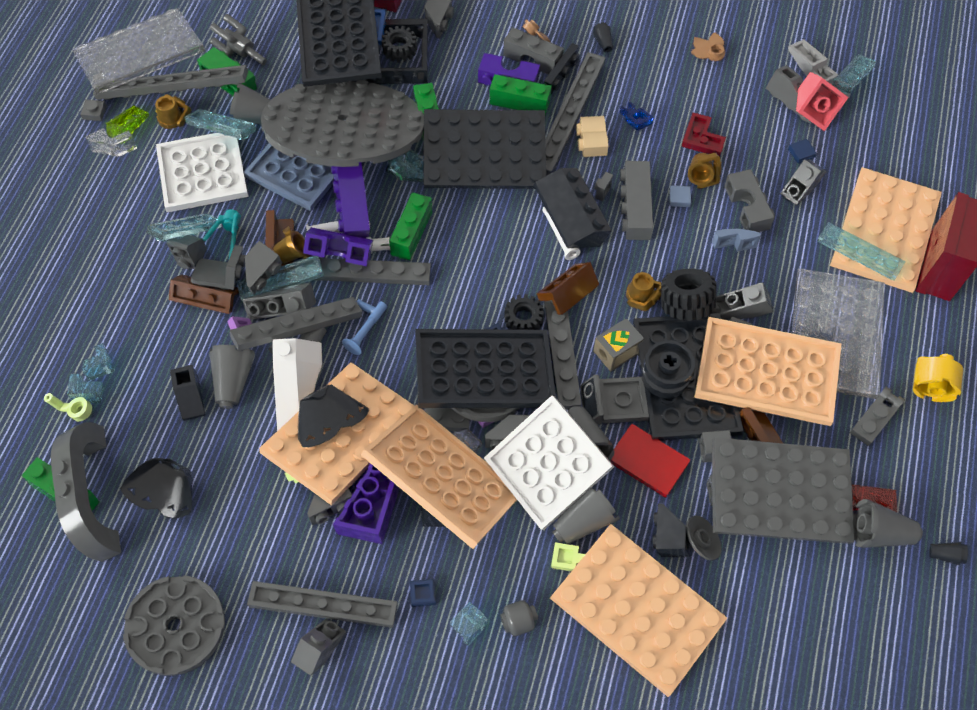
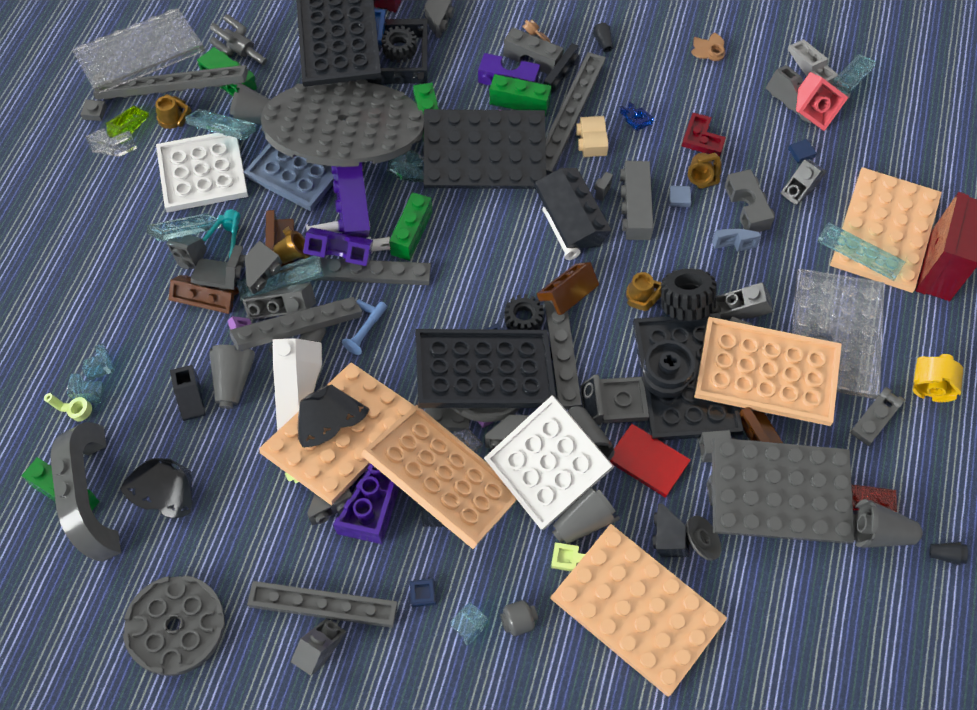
(617, 344): piece -> none

